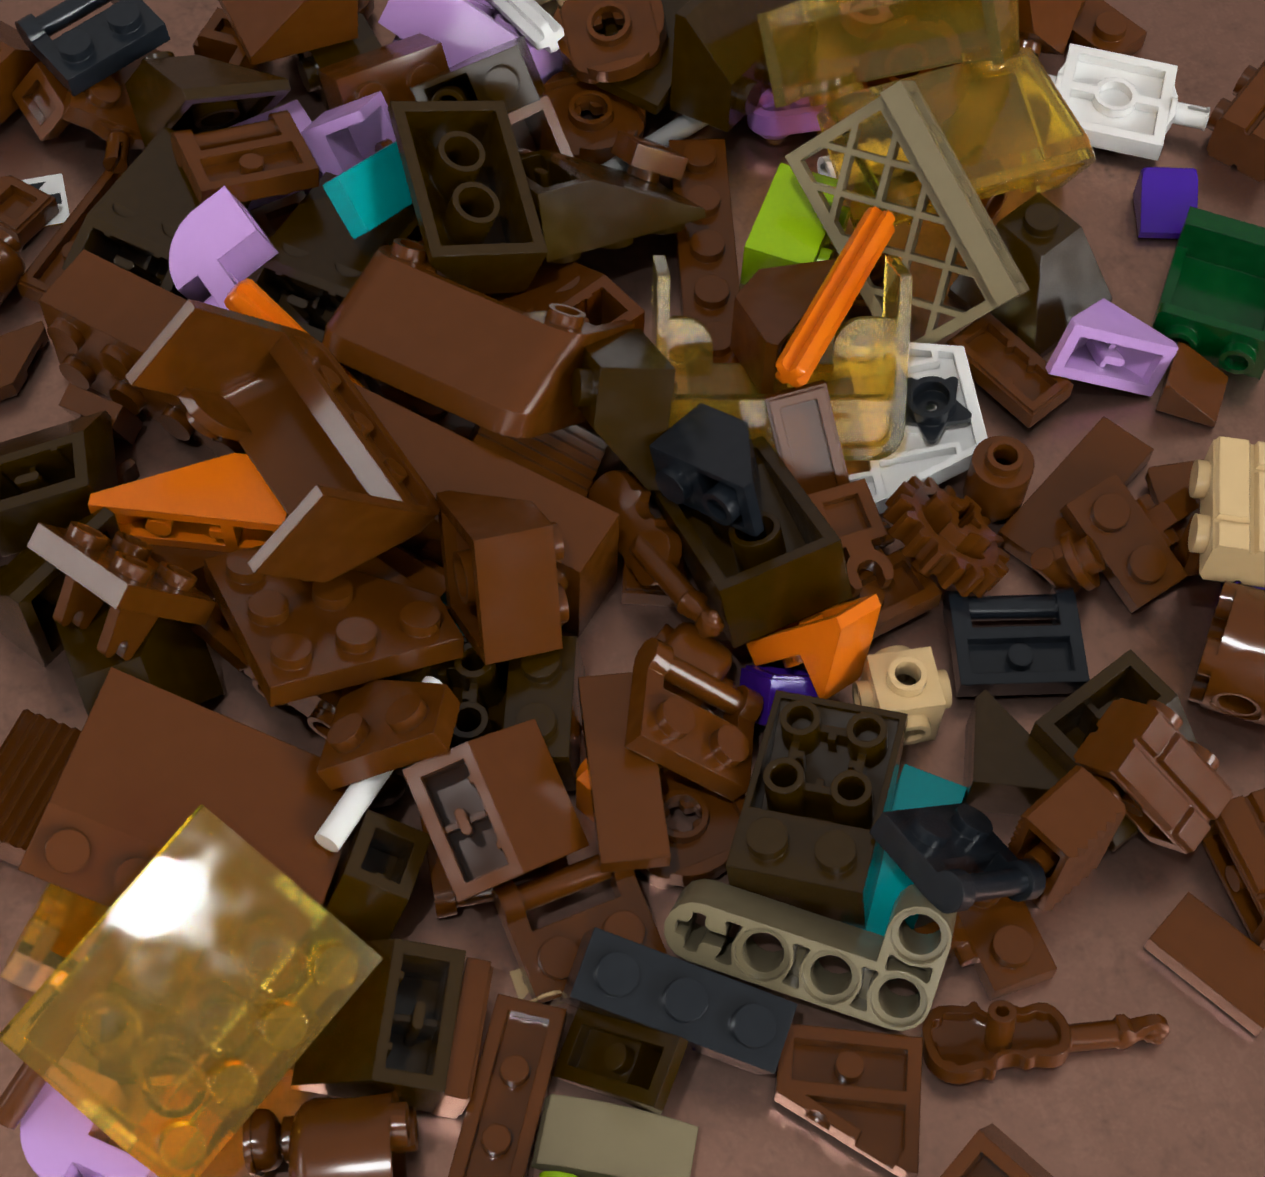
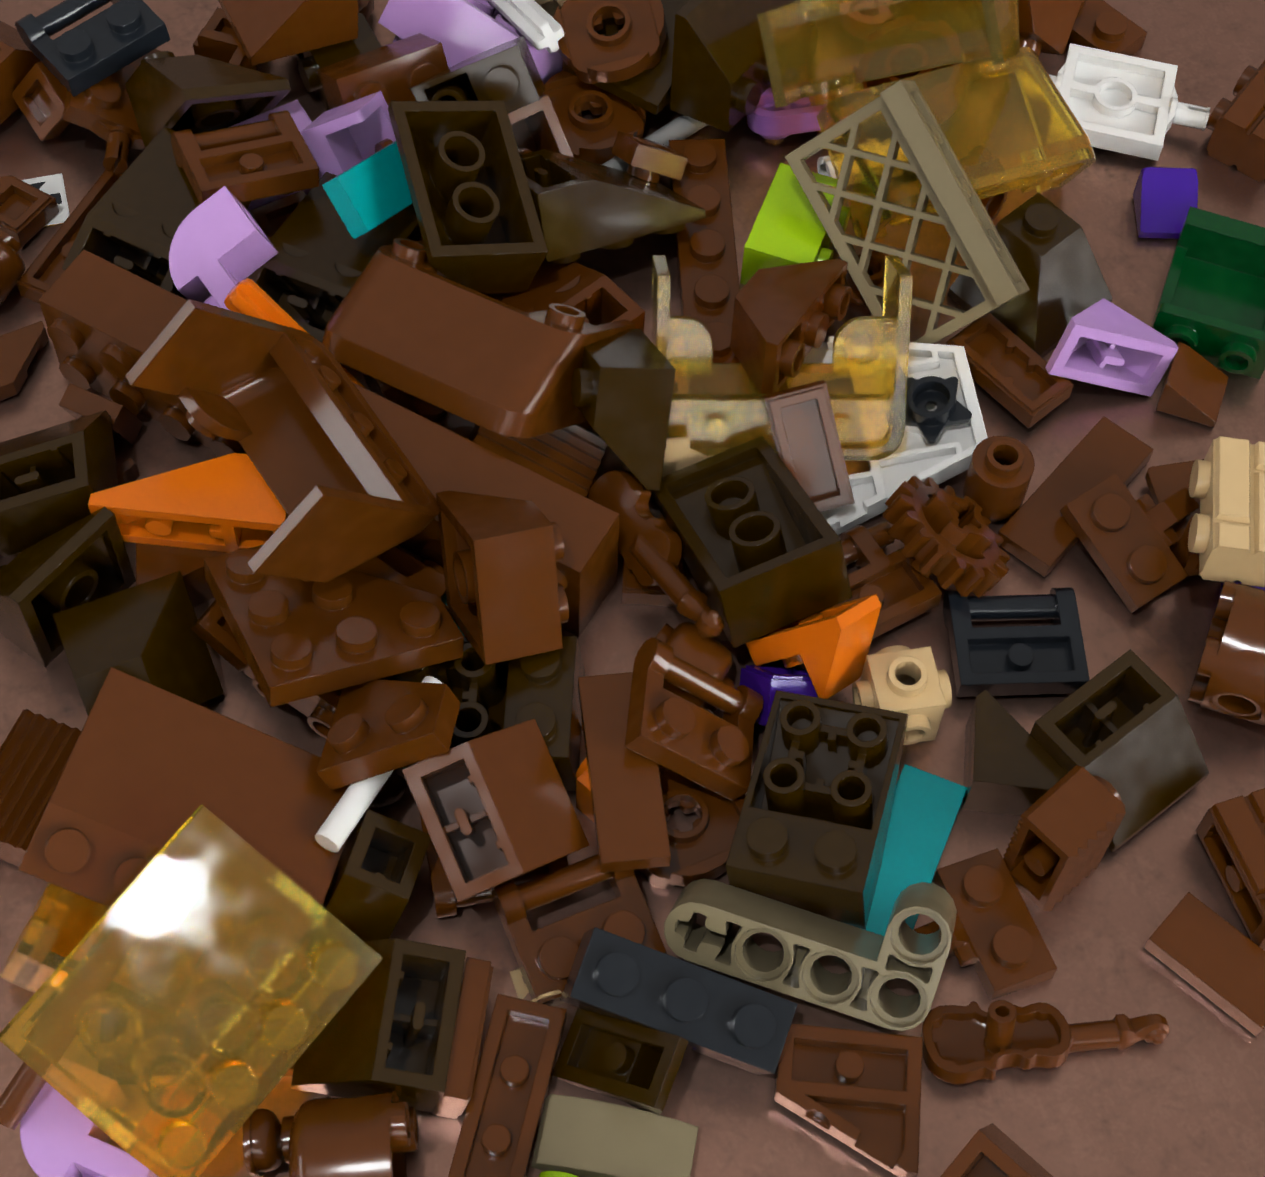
(122, 576): reddish brown plate -> none
(711, 468): black slope -> none
(835, 297): orange axle -> none
(859, 526): reddish brown plate -> none
(947, 843): black plate -> none
(1070, 563): reddish brown plate -> none
(1159, 774): reddish brown brick -> none

